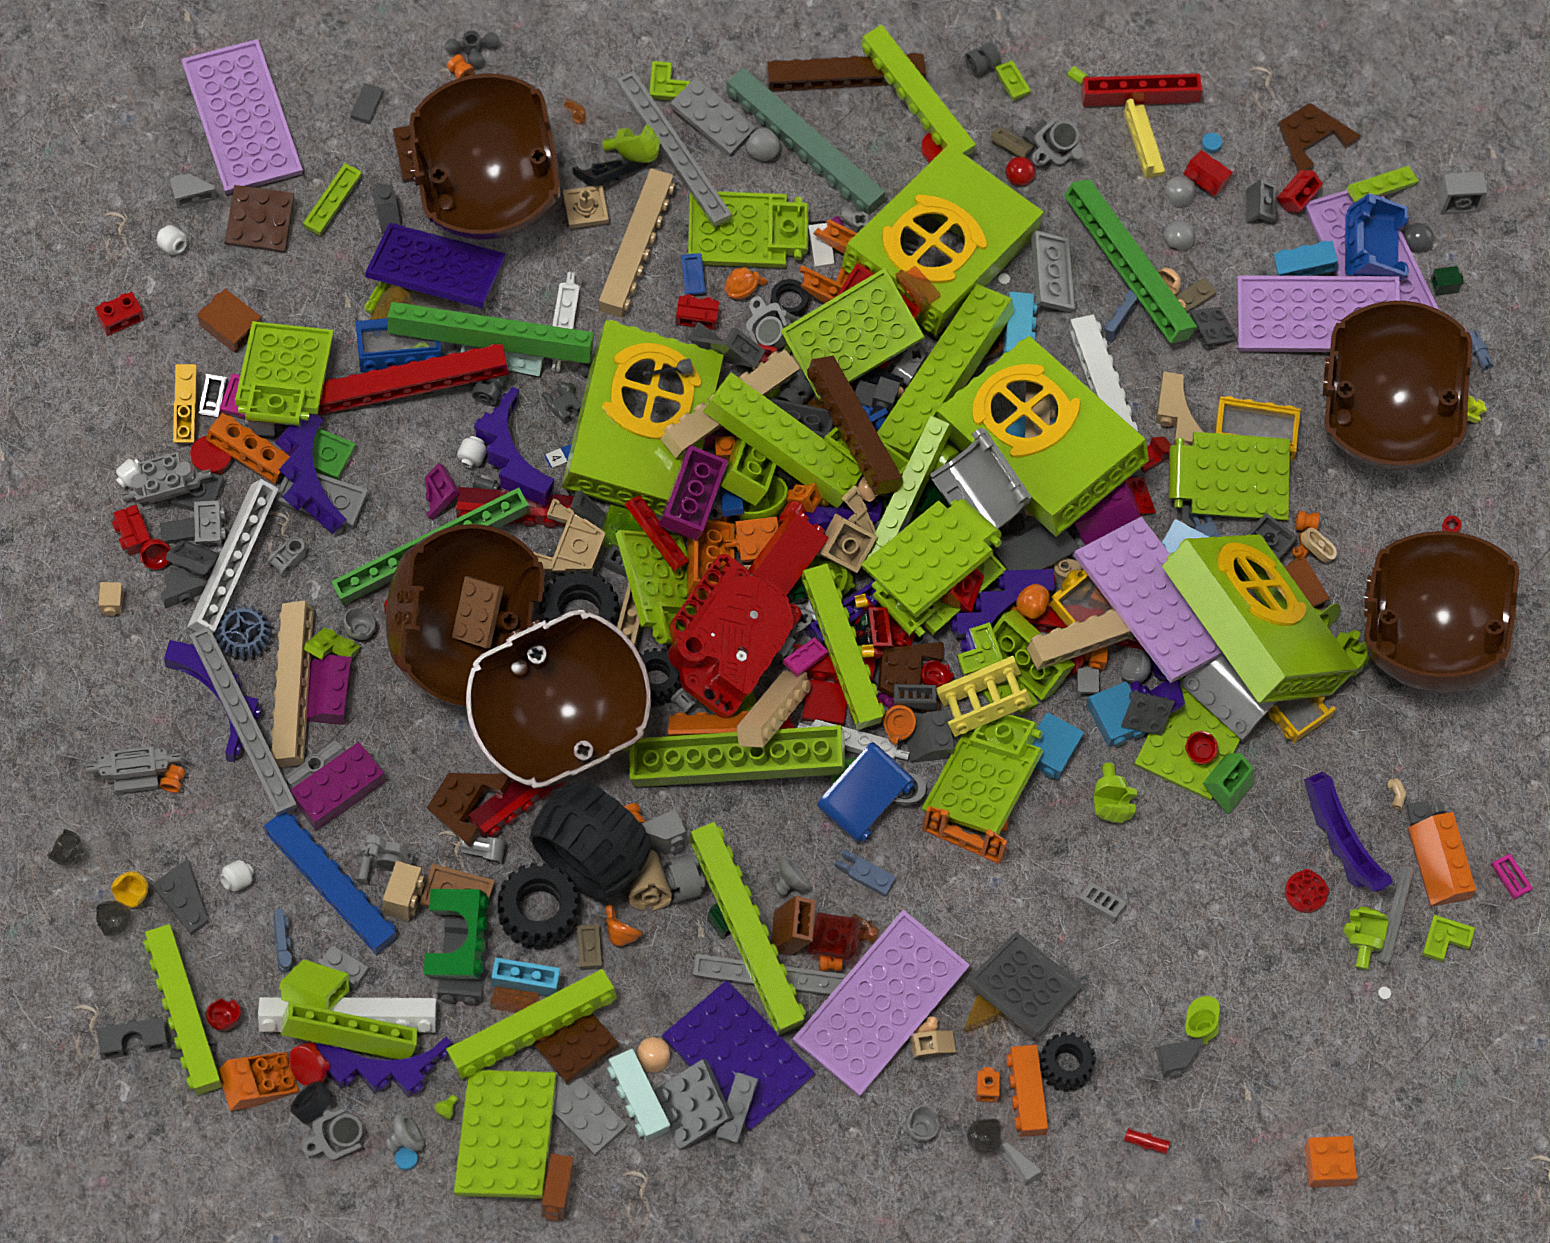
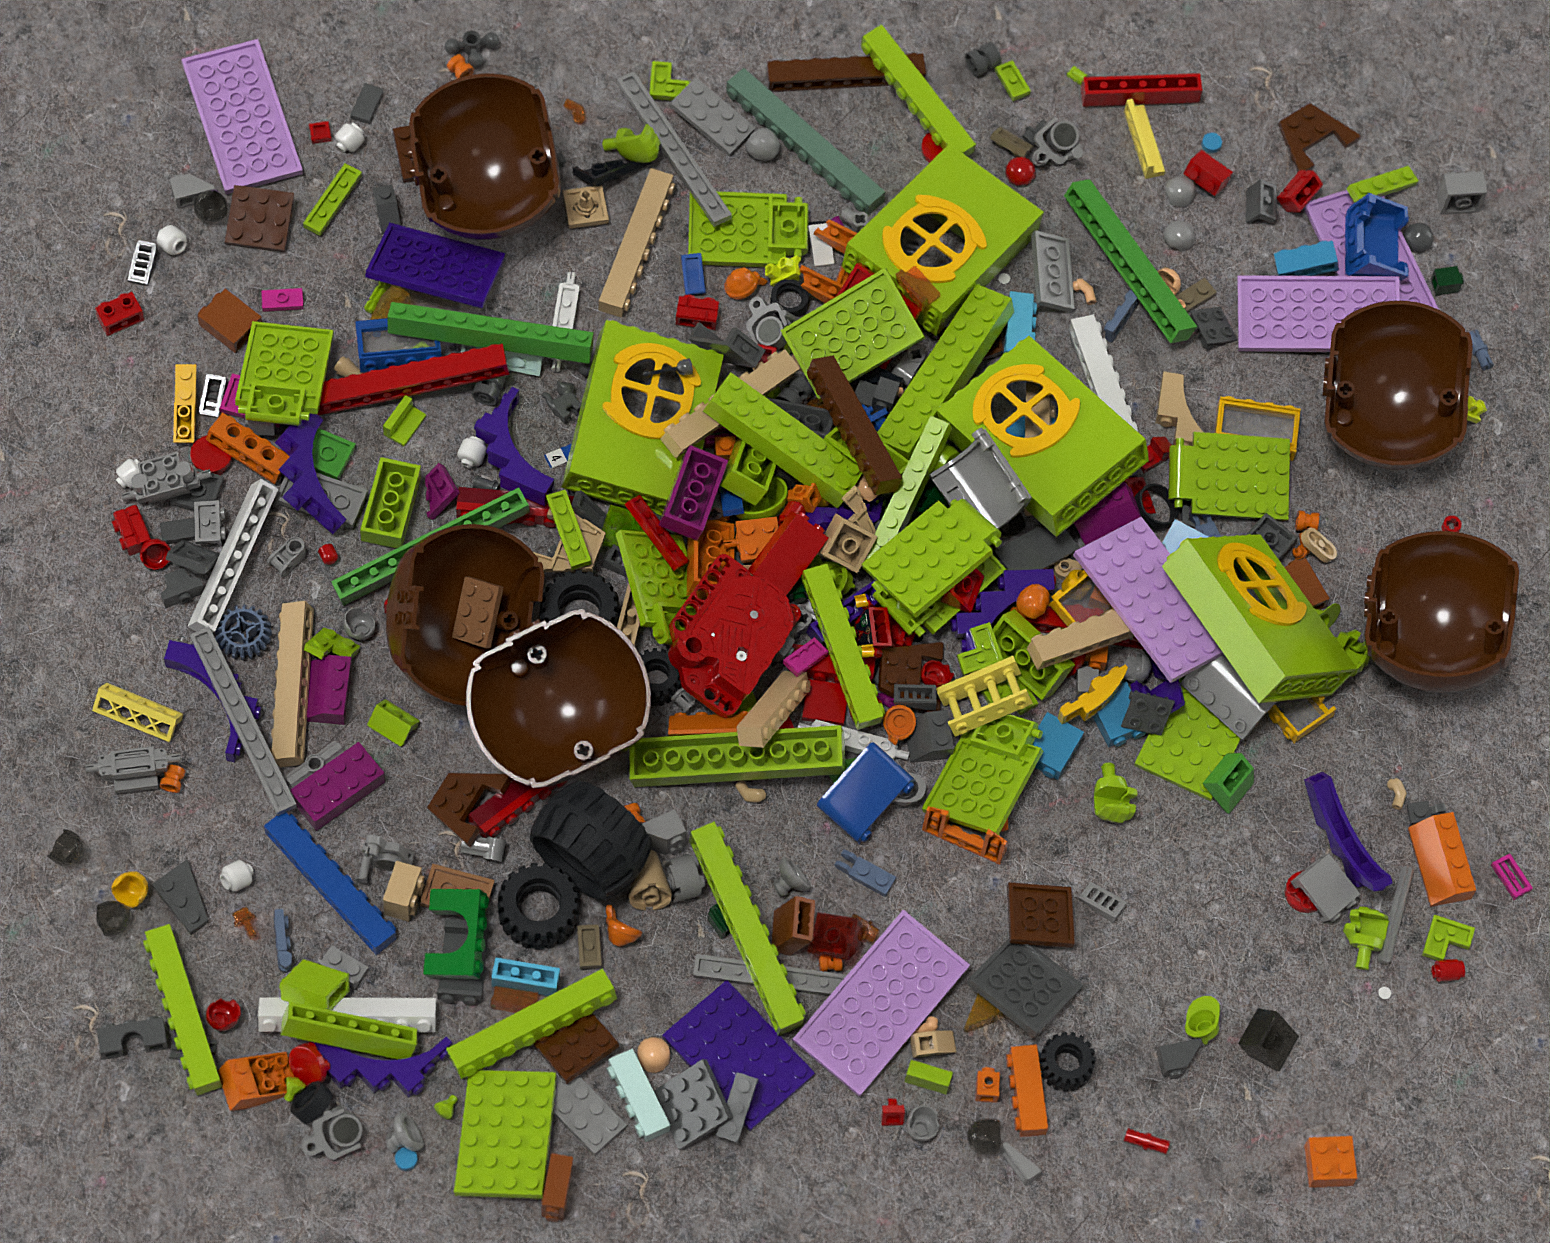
(110, 598): tan brick -> none
(142, 706): none -> light yellow fence
(143, 250): none -> slope
(210, 206): none -> clear smoke hair
(244, 917): none -> clear orange piece
(282, 299): none -> dark pink plate
(294, 1087): none -> lime rock
(320, 132): none -> red tile
(328, 554): none -> red piece
(346, 367): none -> tan cone
(349, 137): none -> white head
(390, 503): none -> lime brick
(392, 722): none -> lime panel
(403, 422): none -> lime panel
(568, 529): none -> lime plate
(750, 794): none -> tan arm
(784, 270): none -> neon yellow hips
(892, 1113): none -> red tile
(928, 1077): none -> lime panel
(1040, 915): none -> reddish brown plate
(1087, 289): none -> light nougat arm
(1098, 696): none -> yellow slope
(1163, 492): none -> black tyre
(1201, 747): red hair -> none
(1268, 1038): none -> clear smoke slope
(1327, 887): none -> light grey panel
(1448, 970): none -> red brick

